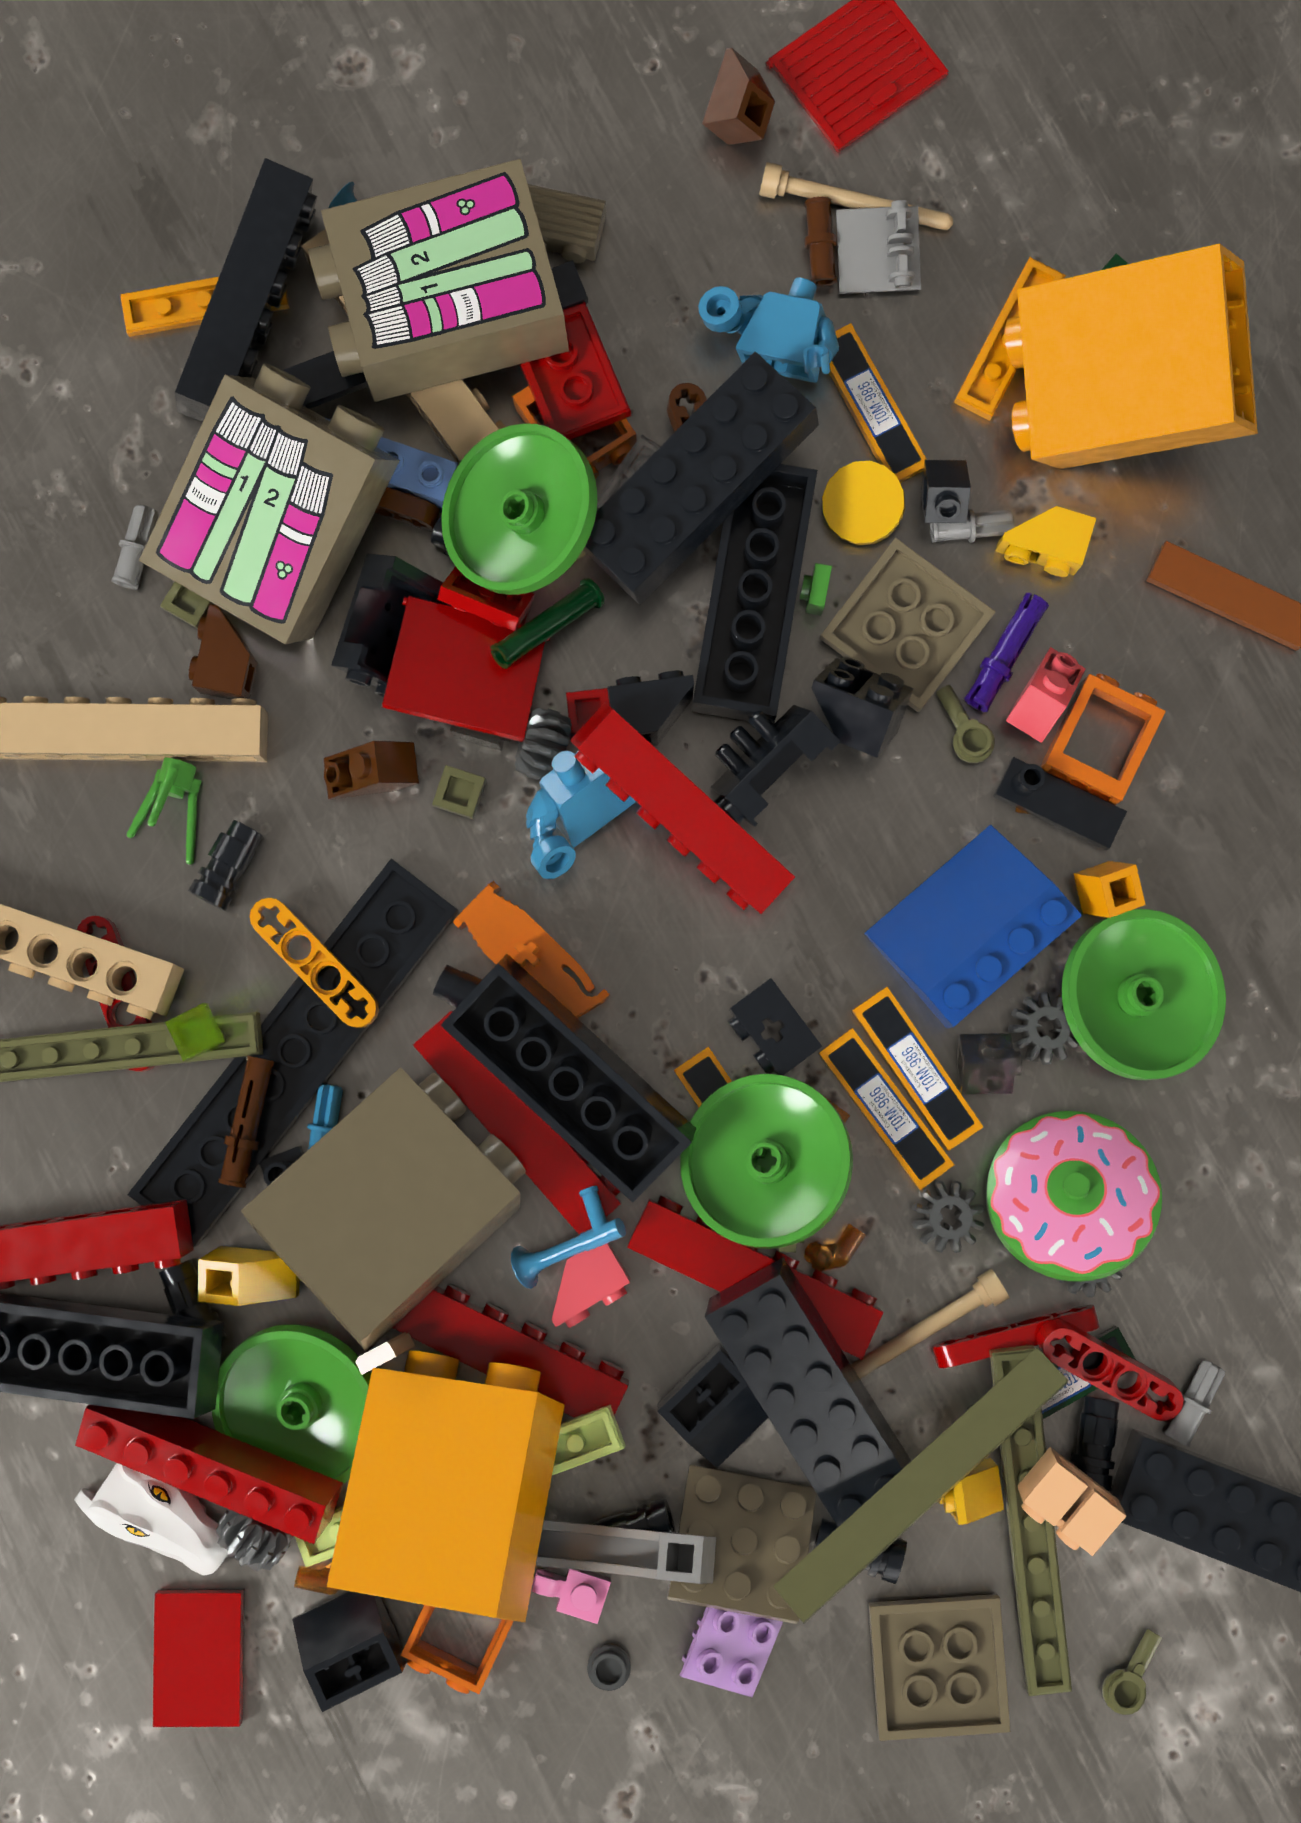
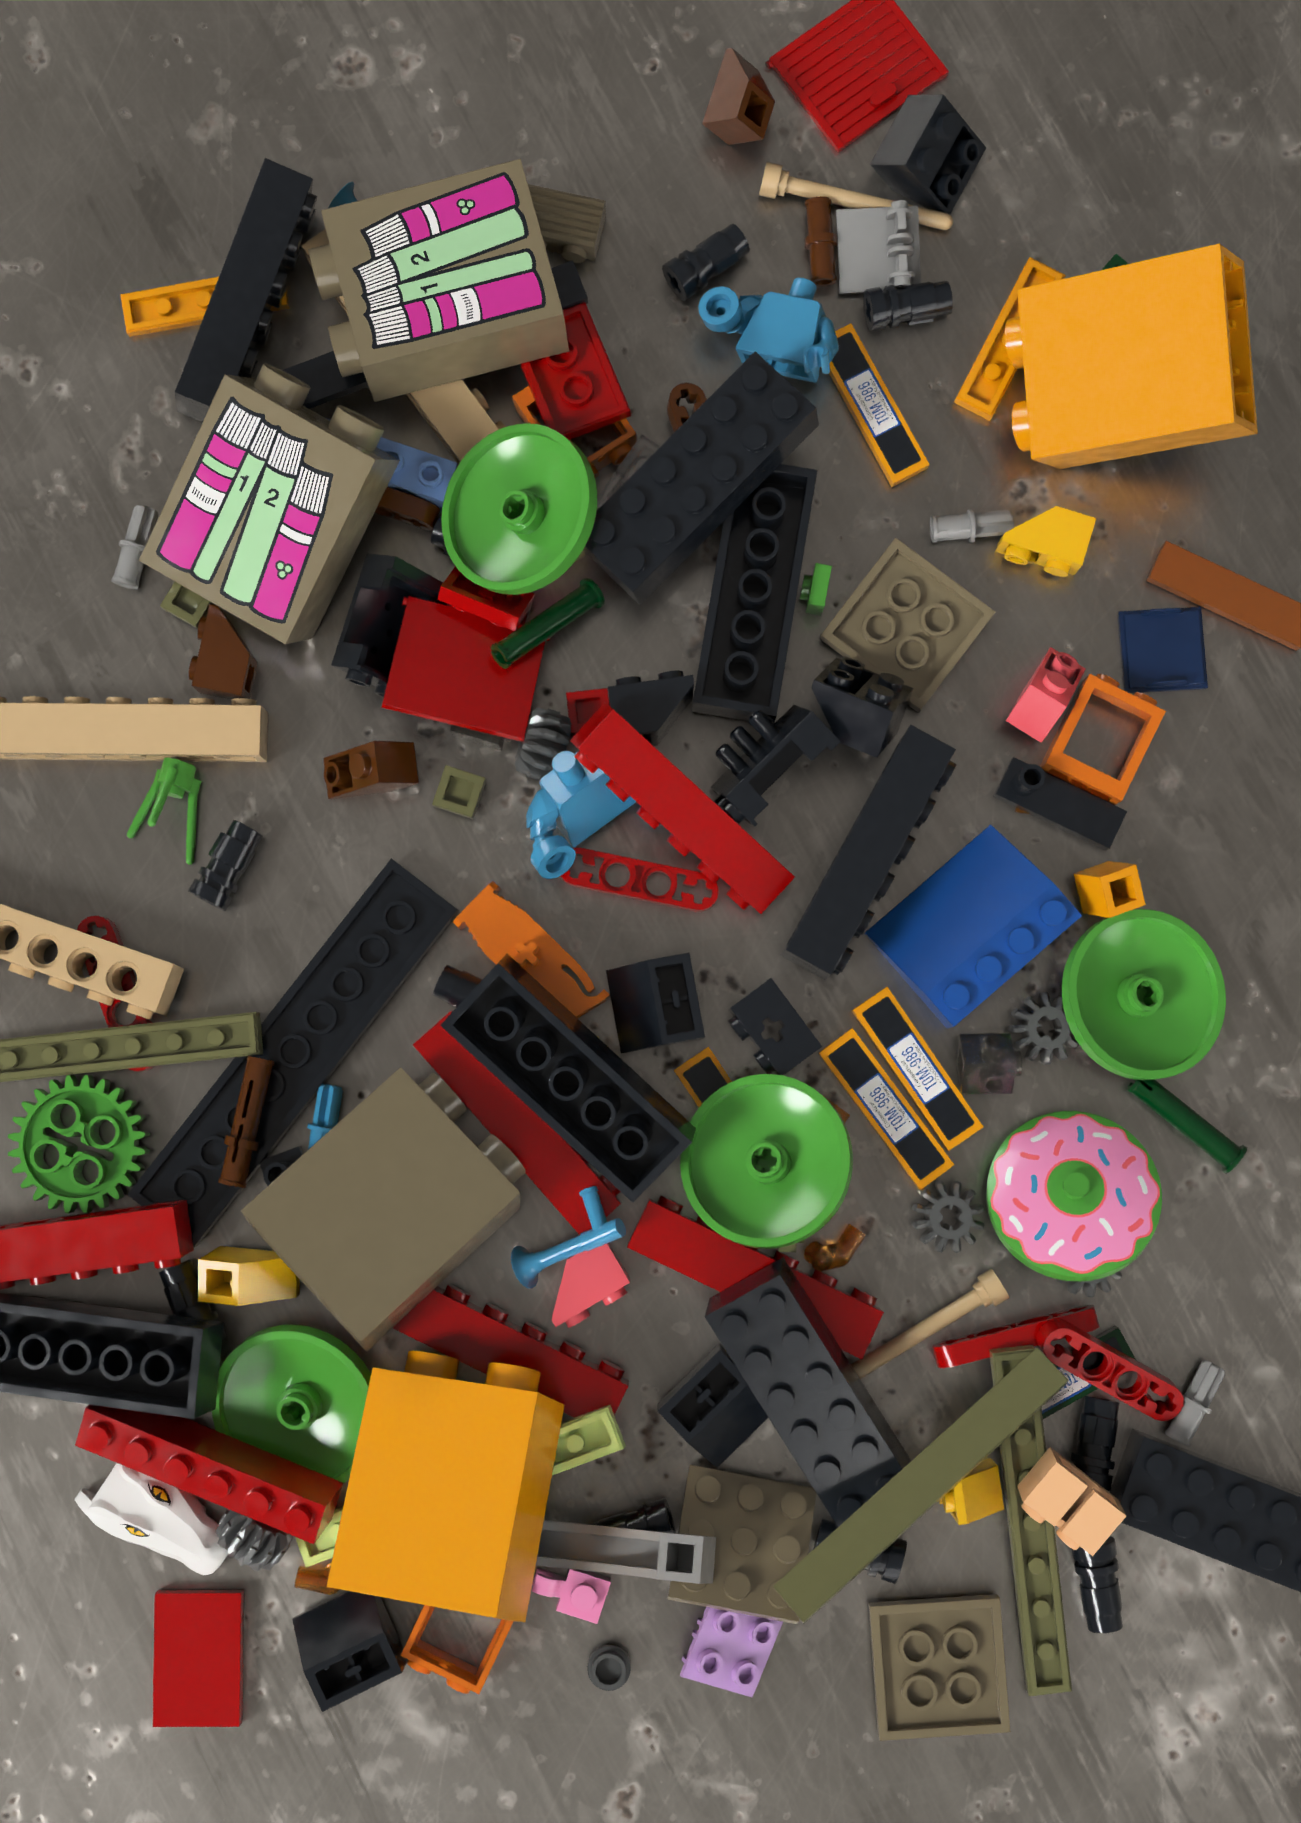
(65, 1179): none -> bright green gear
(195, 1031): clear neon green tile -> none
(317, 959): light orange beam -> none
(384, 1352): tile -> none
(636, 885): none -> red beam
(655, 1003): none -> black slope
(706, 261): none -> black axle
(863, 502): yellow tile -> none
(868, 852): none -> black brick
(911, 303): none -> black axle
(929, 153): none -> black slope
(945, 491): black brick -> none
(972, 739): olive plate -> none
(998, 666): dark purple pin -> none
(1100, 1587): none -> black axle
(1124, 1688): olive plate -> none
(1162, 650): none -> dark blue piece
(1188, 1123): none -> dark green pin

